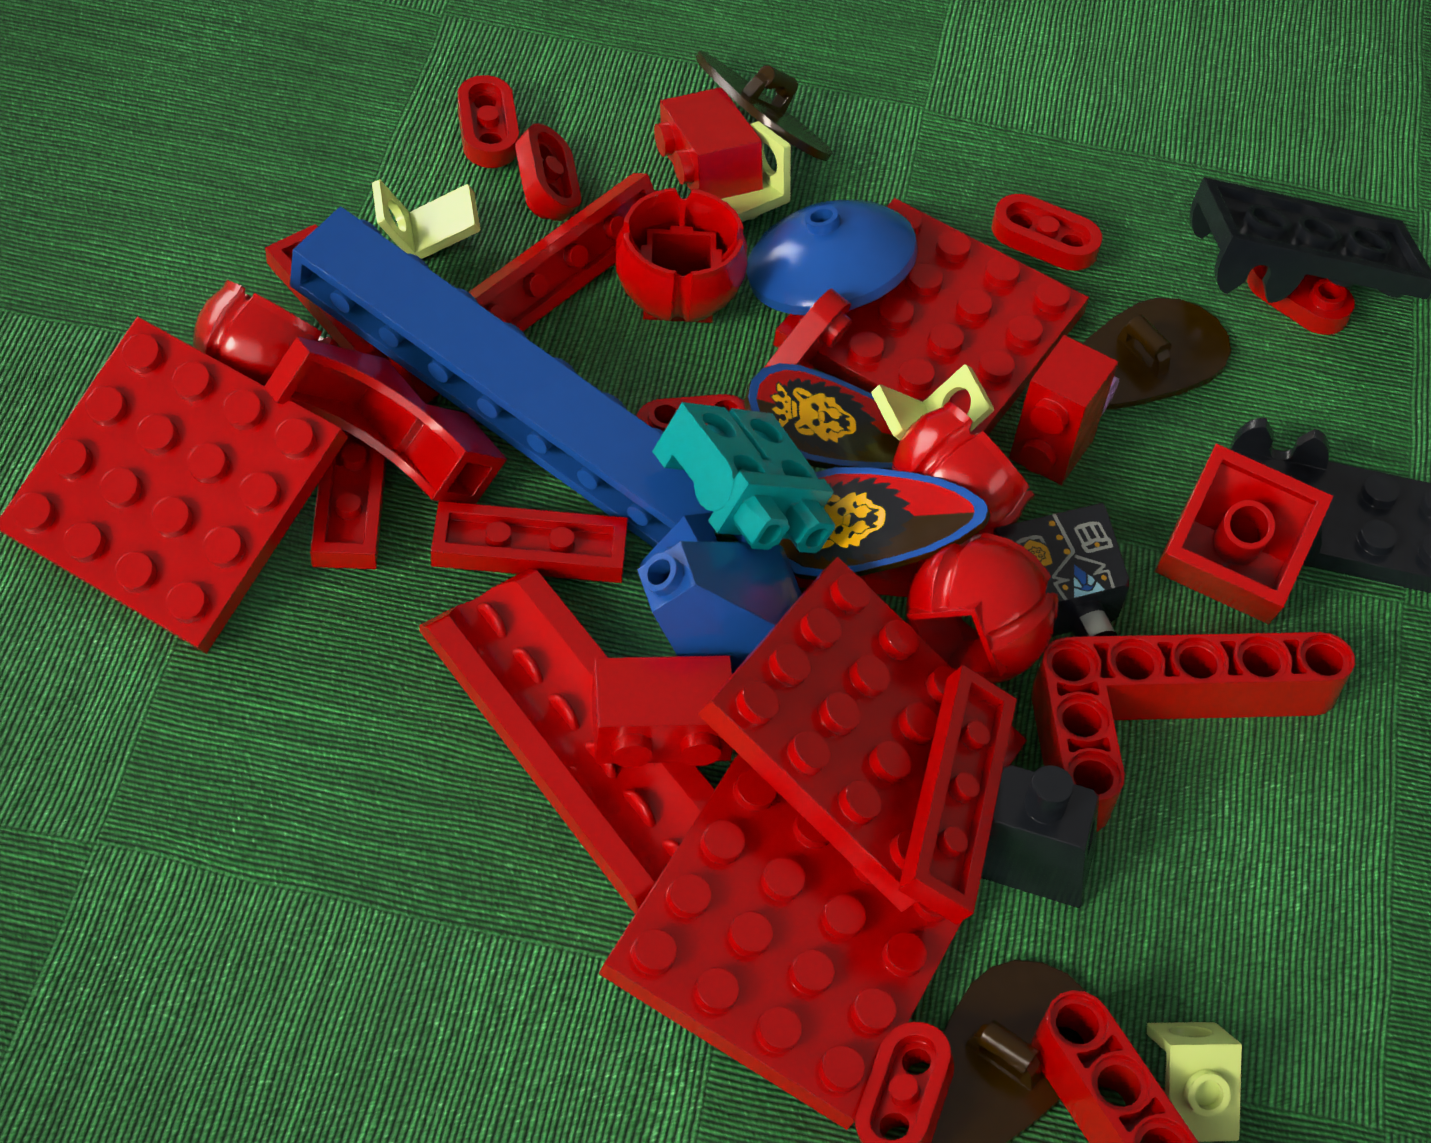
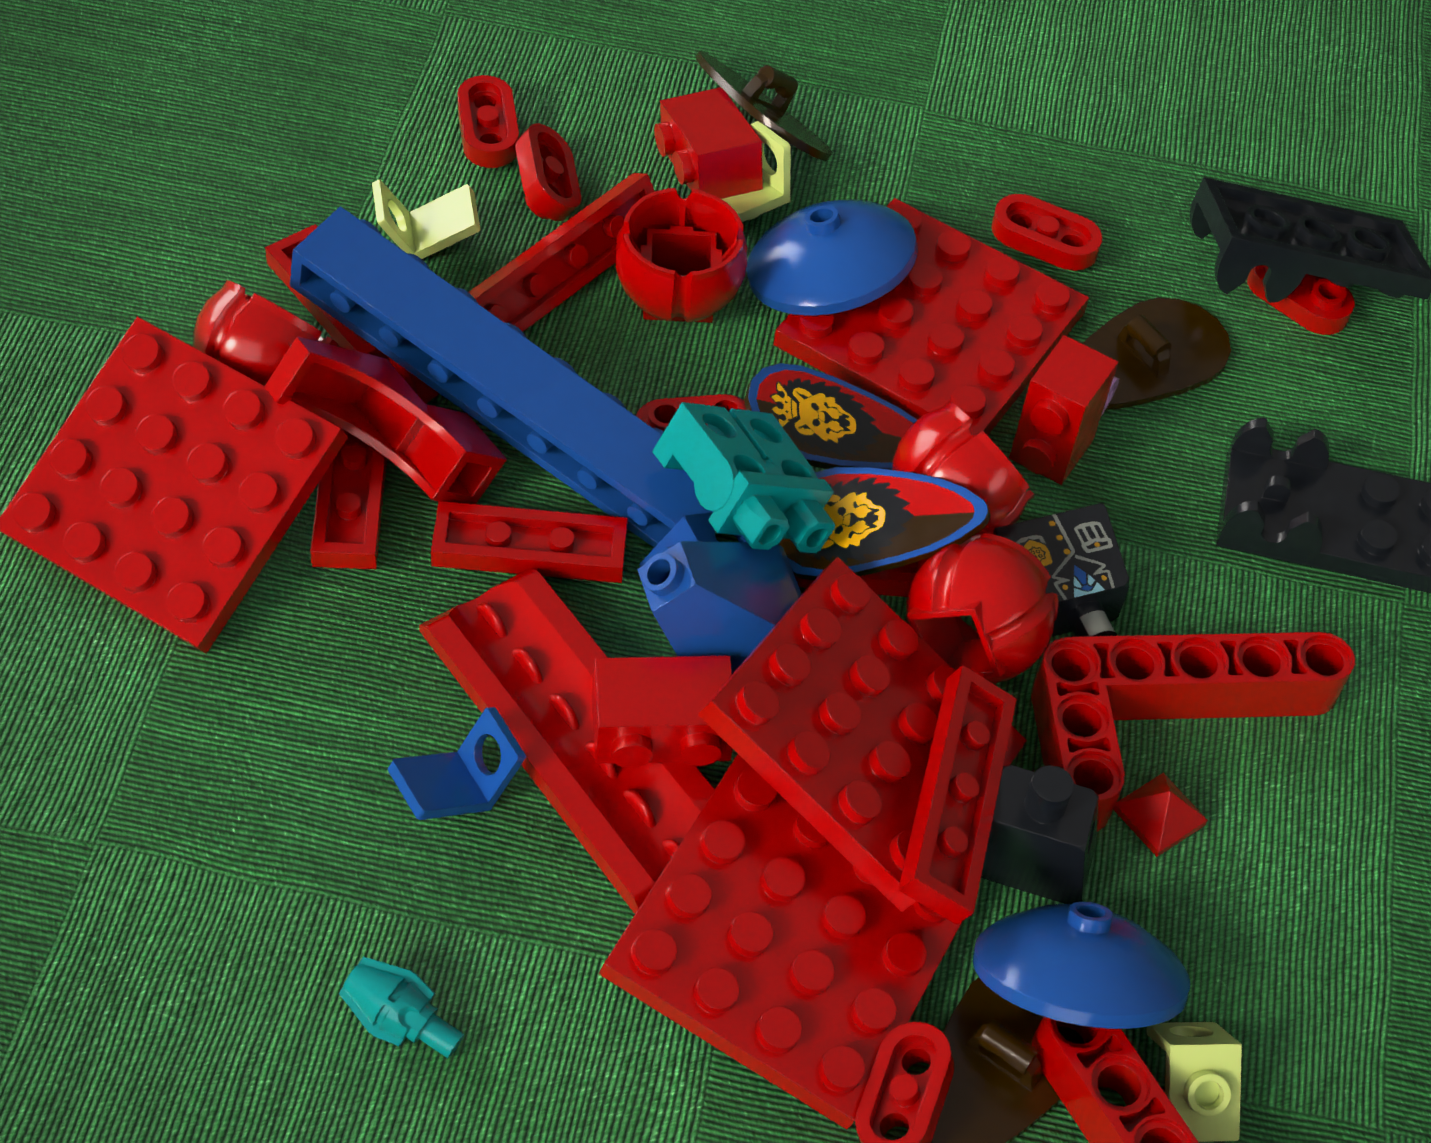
(397, 1006): none -> teal piece
(459, 780): none -> blue bracket
(821, 325): red plate -> none
(902, 410): yellowish green bracket -> none
(1082, 967): none -> blue dish
(1160, 814): none -> red slope
(1244, 534): red slope -> none

